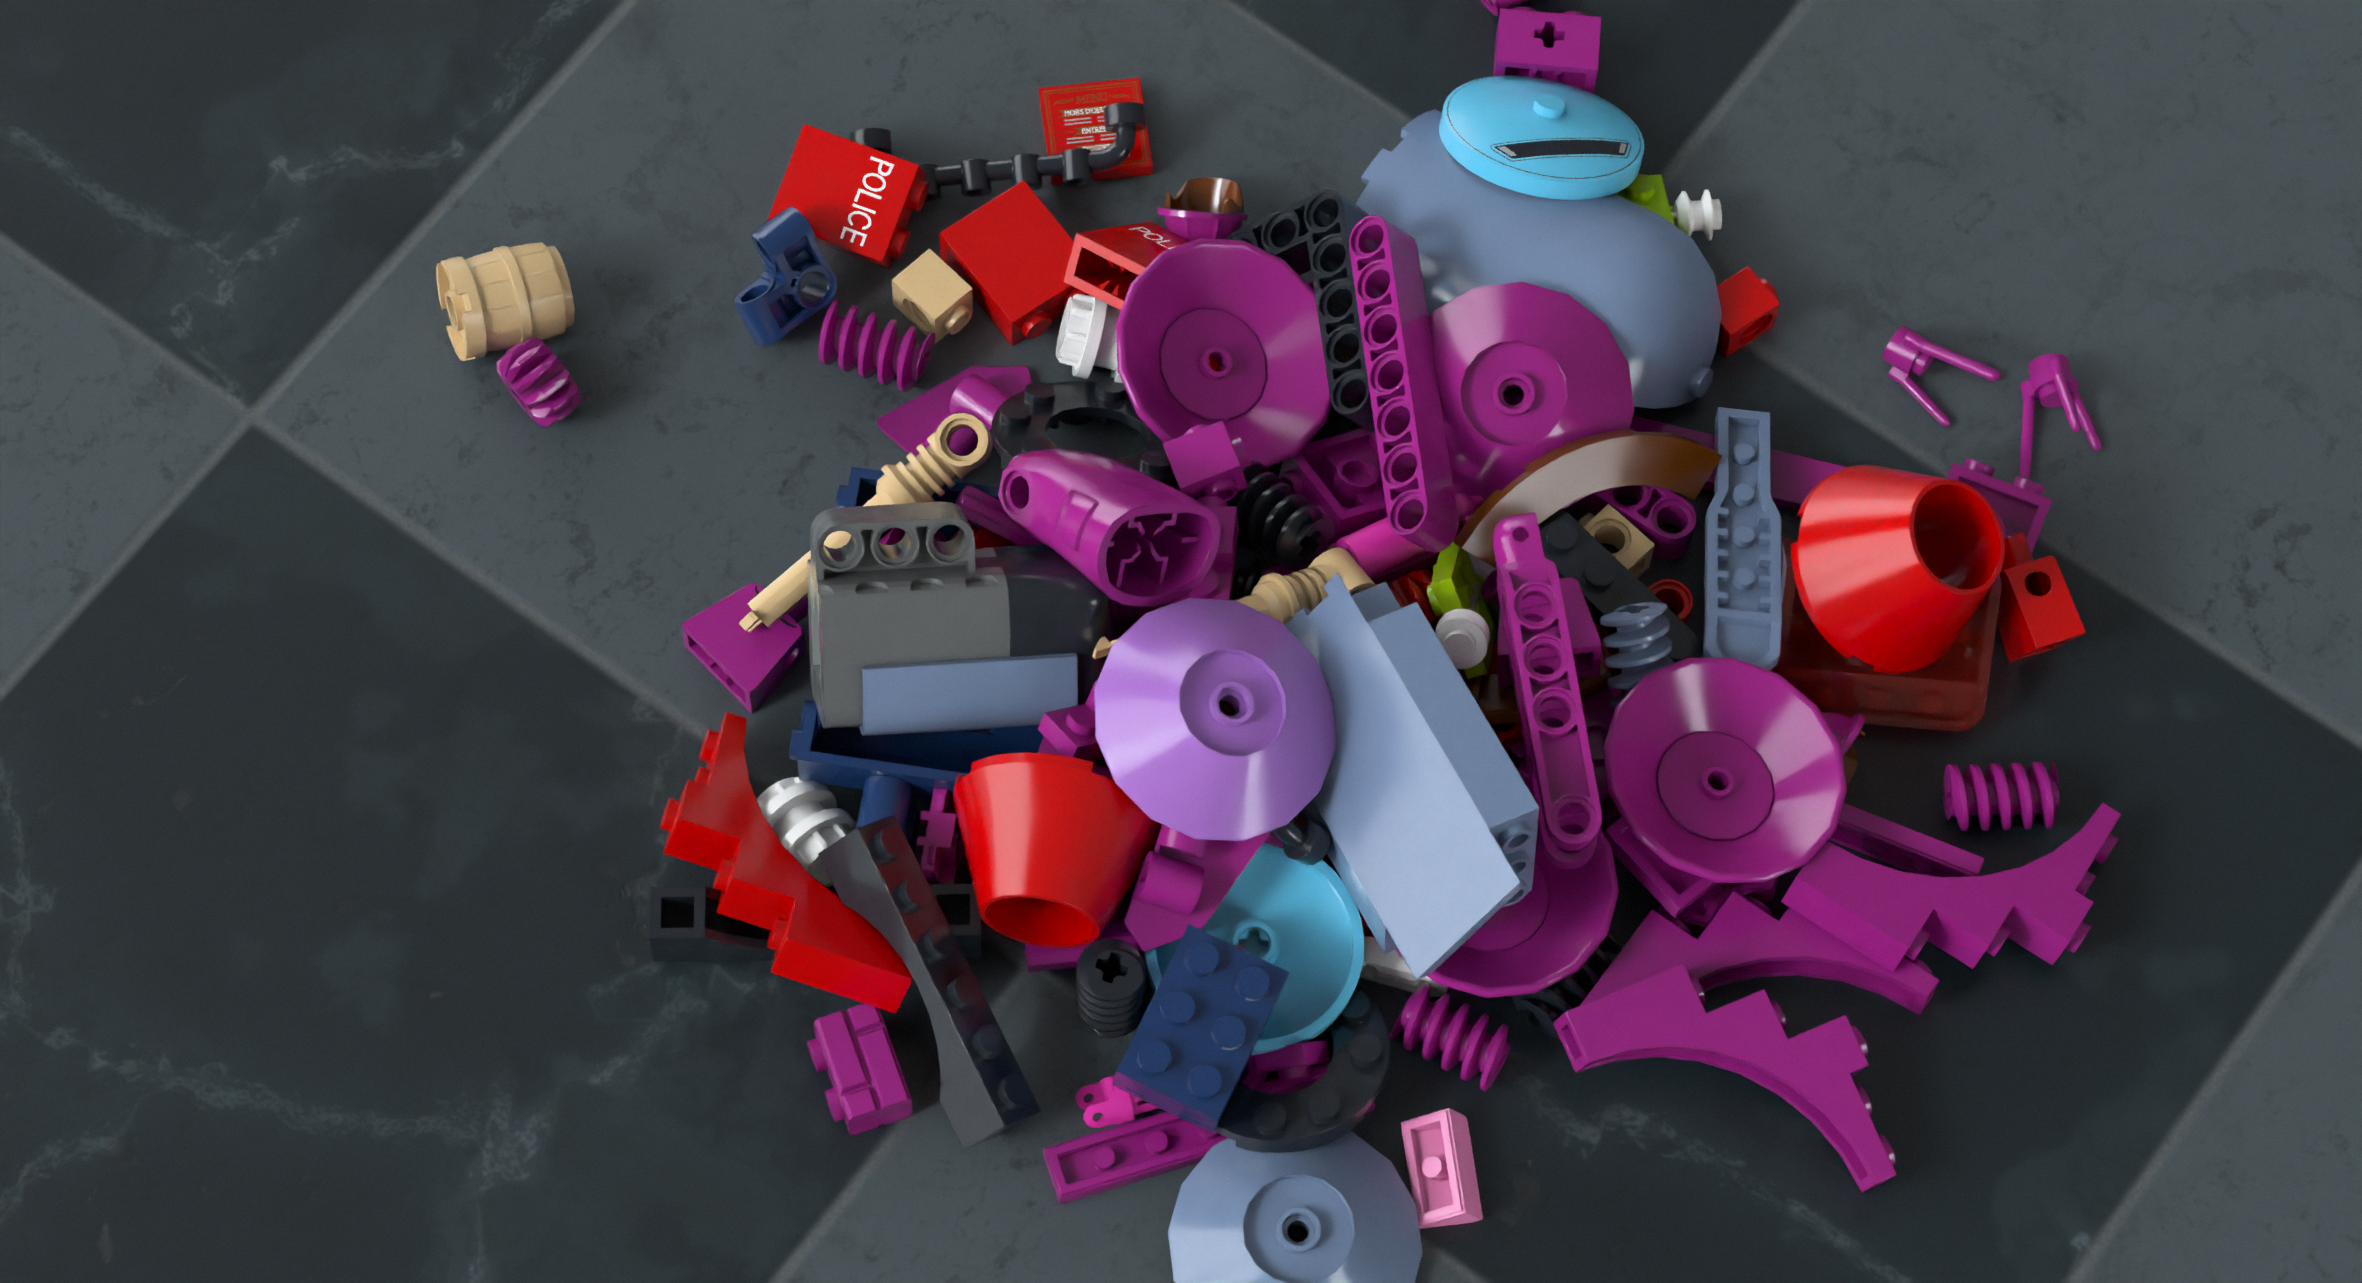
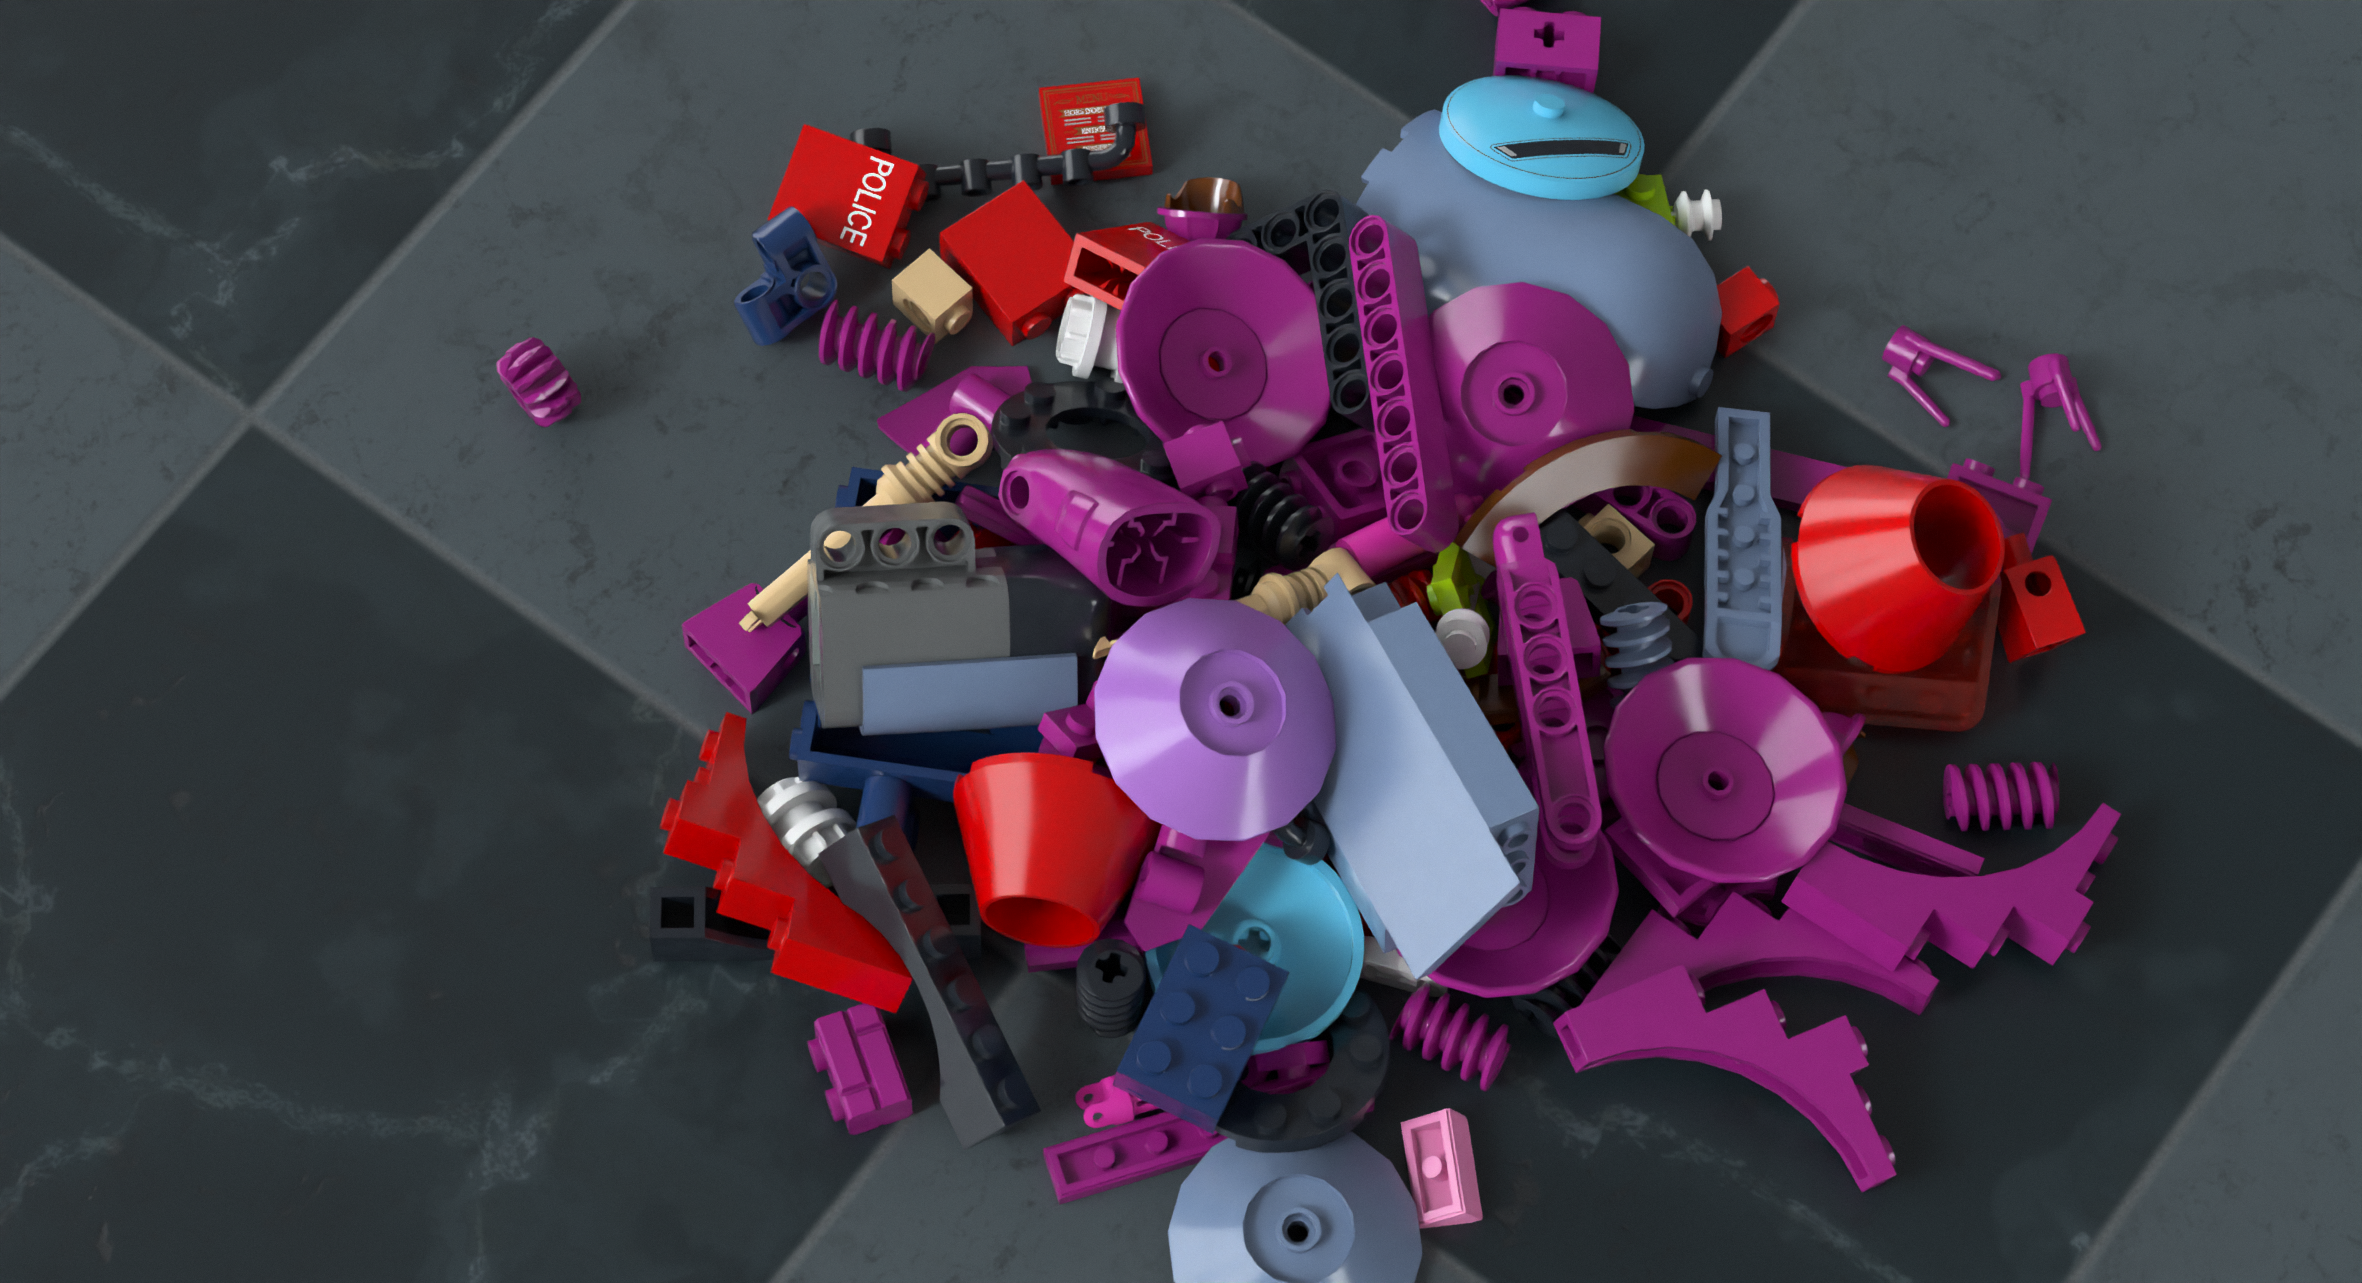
(504, 298): tan piece -> none
(943, 847): magenta piece -> none

